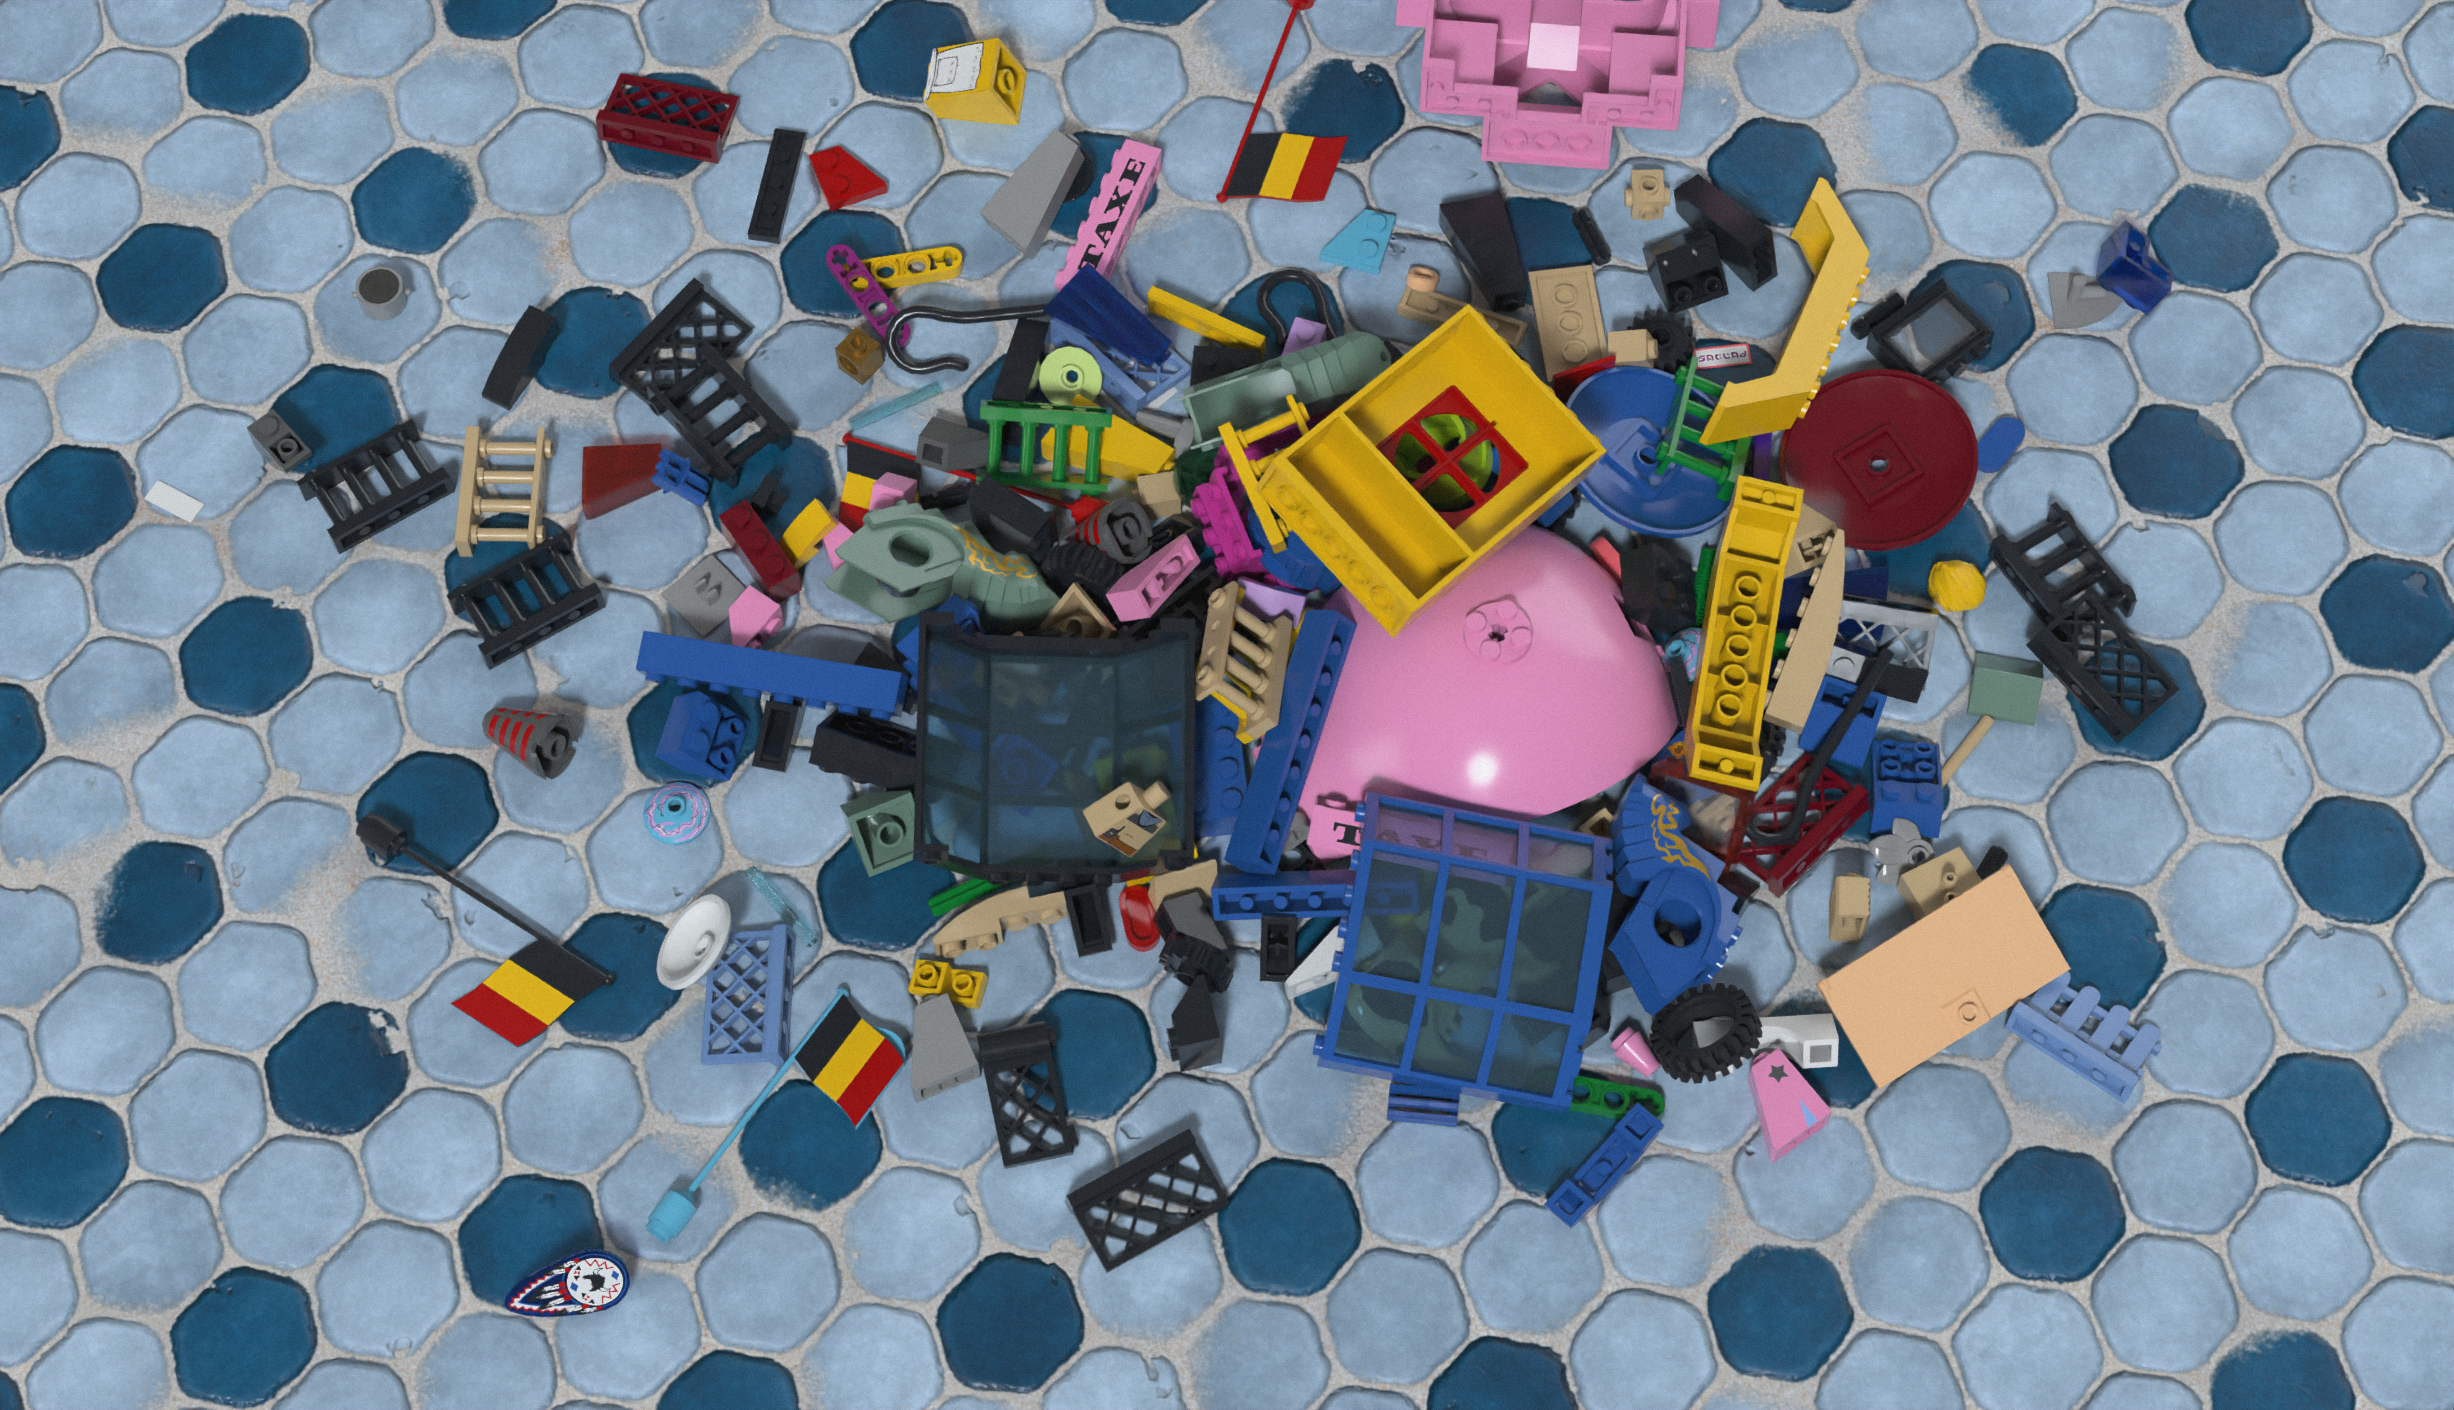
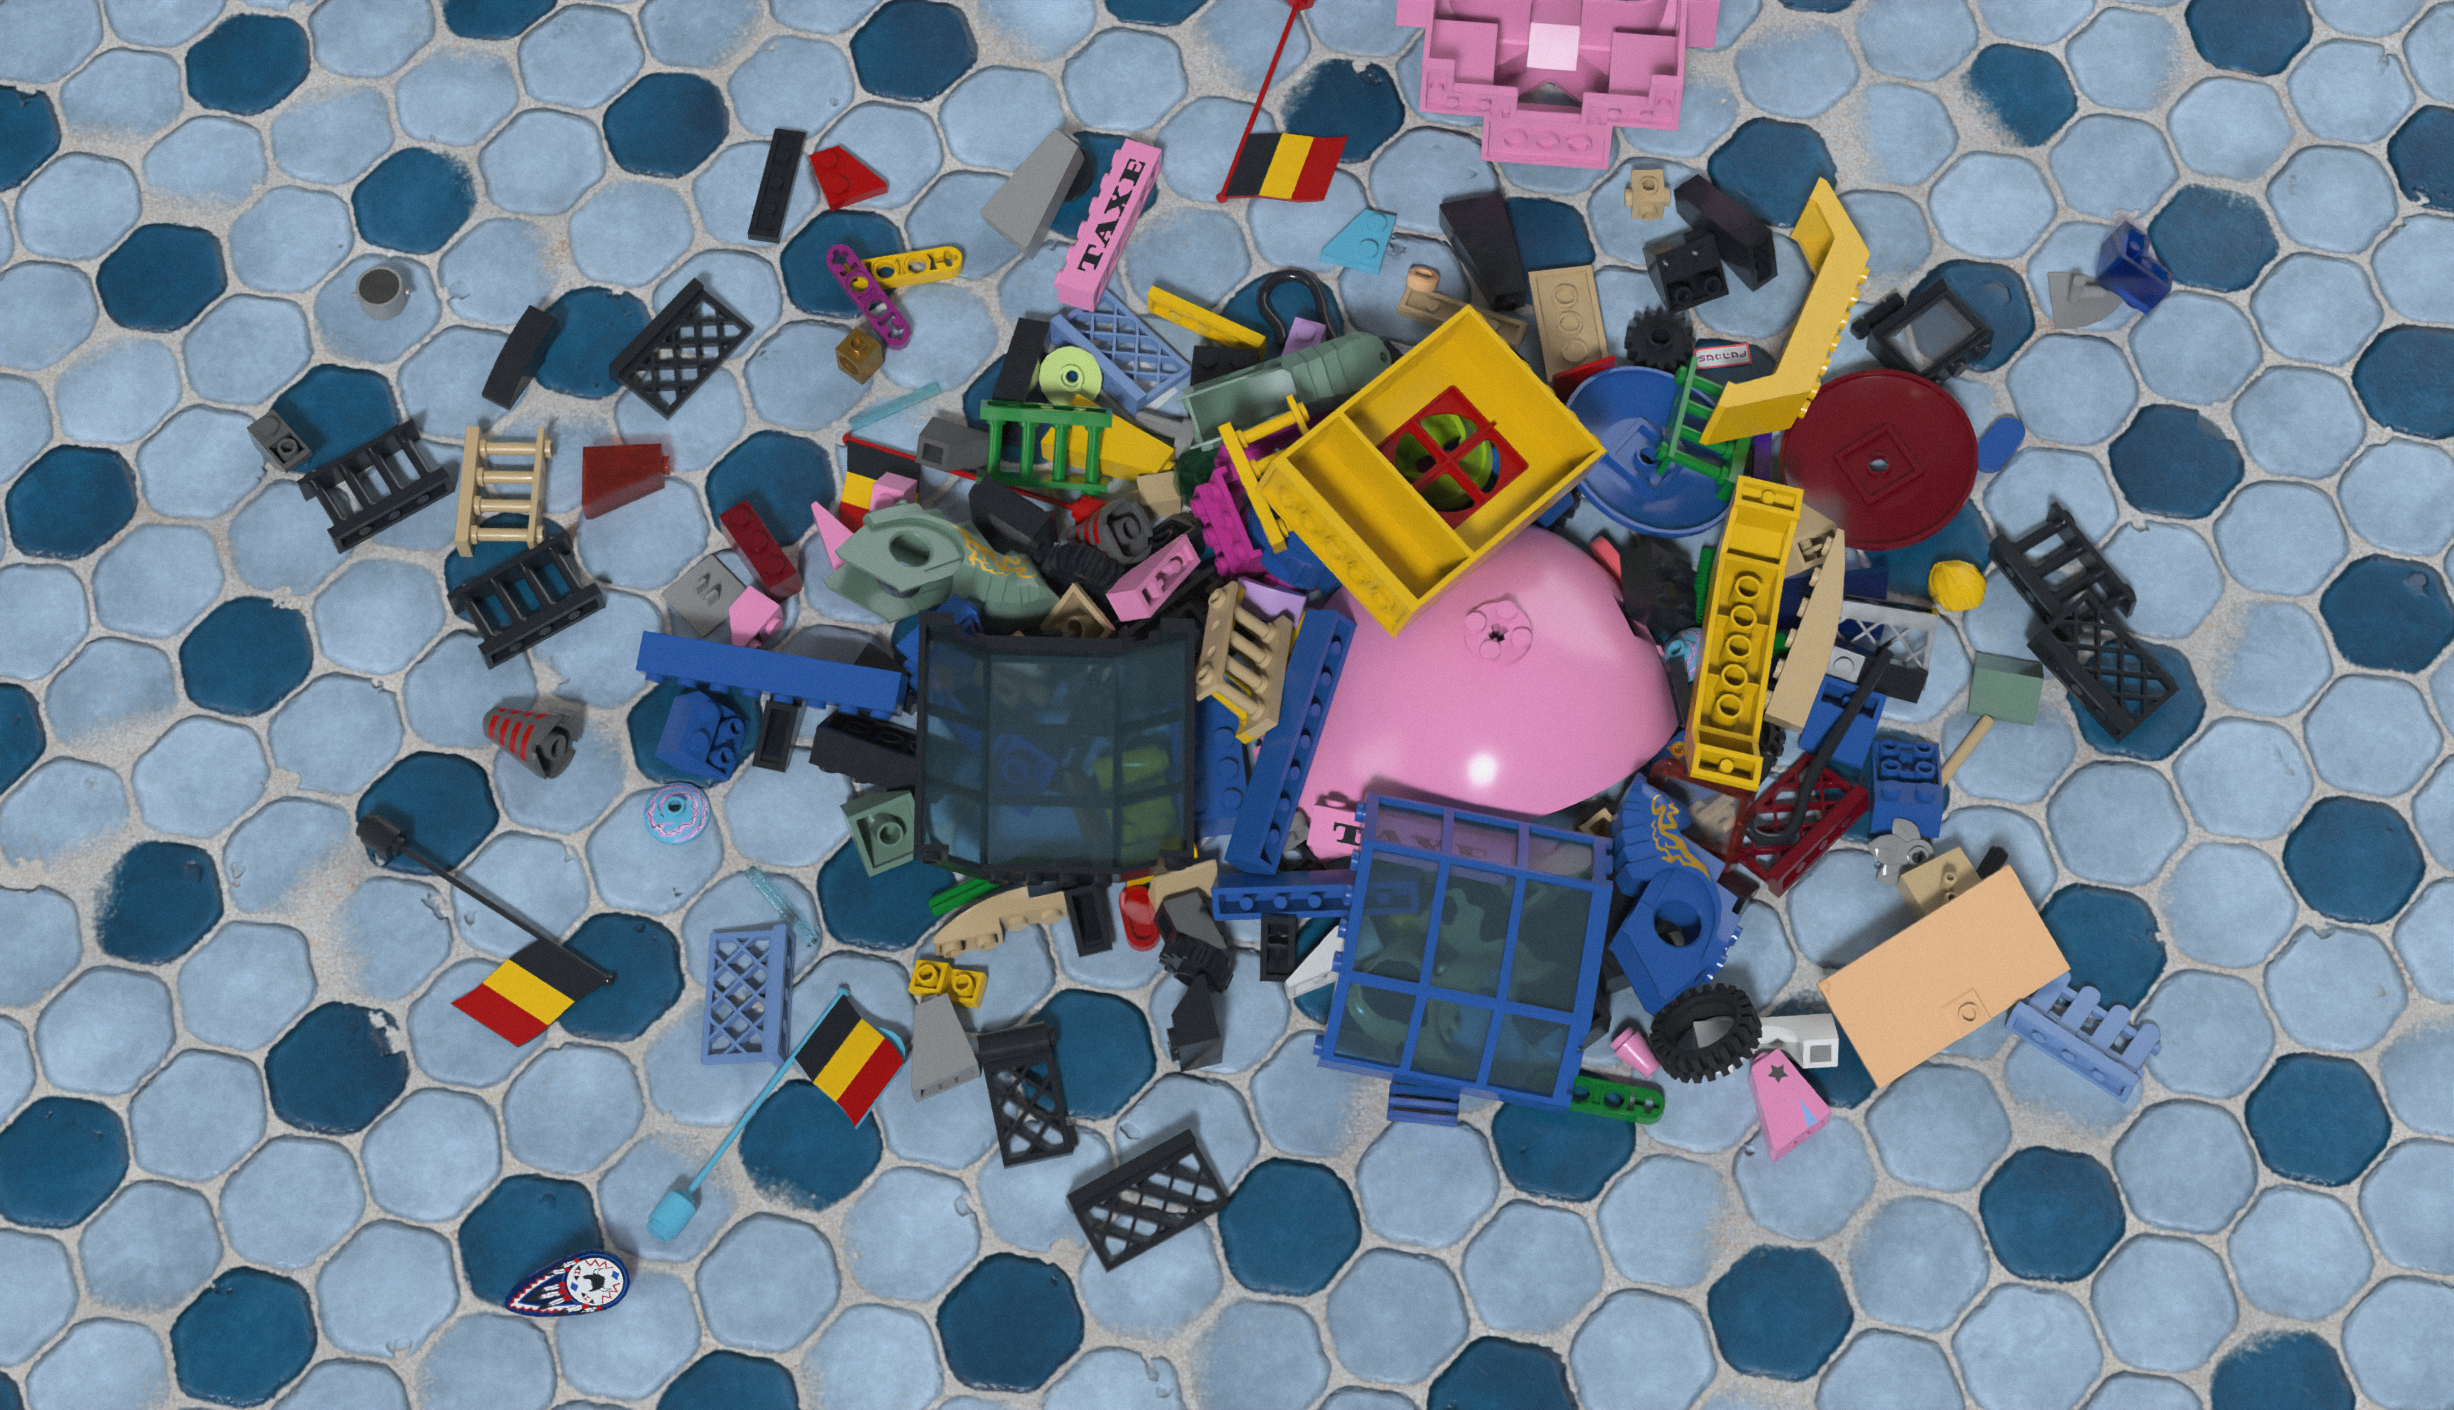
(174, 501): white sticker -> none
(661, 134): dark red fence -> none
(682, 478): blue arm -> none
(694, 942): white dish -> none
(730, 387): black fence -> none
(767, 498): black tile -> none
(805, 532): yellow slope -> none
(947, 497): black axle -> none
(948, 316): black piece -> none
(976, 83): yellow slope -> none
(1105, 316): clear blue slope -> none
(1128, 816): tan torso -> none
(1591, 237): black axle -> none
(1605, 1167): blue slope -> none
(1632, 348): tan brick -> none
(1849, 908): tan brick -> none

